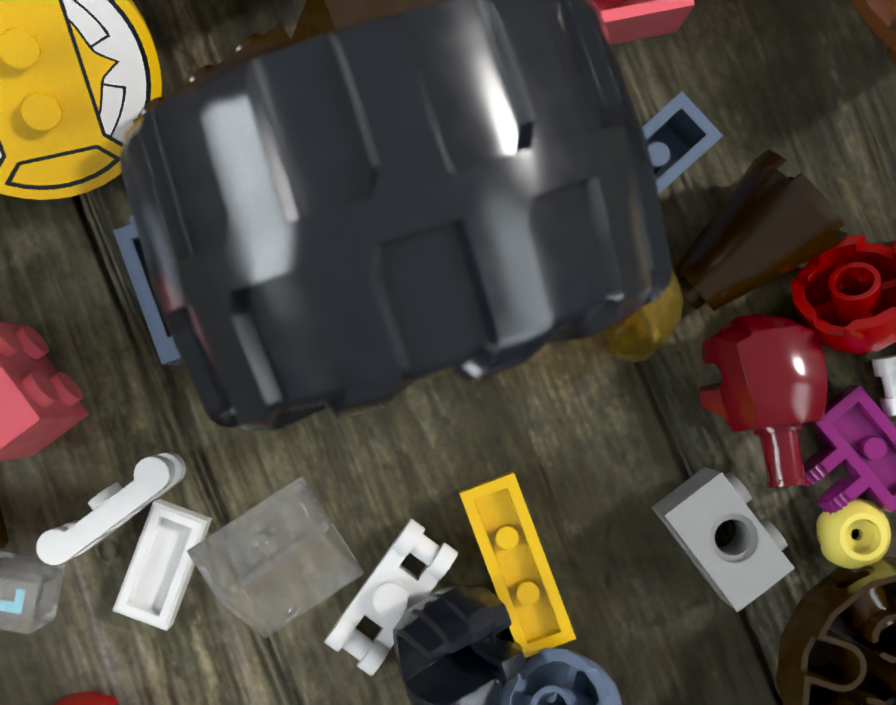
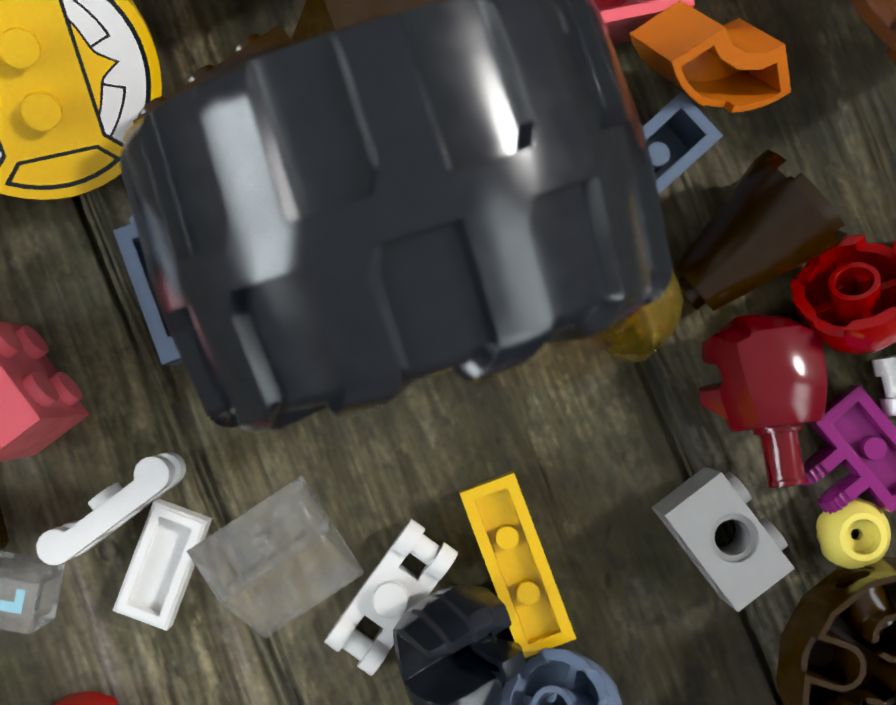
(713, 62): none -> orange brick

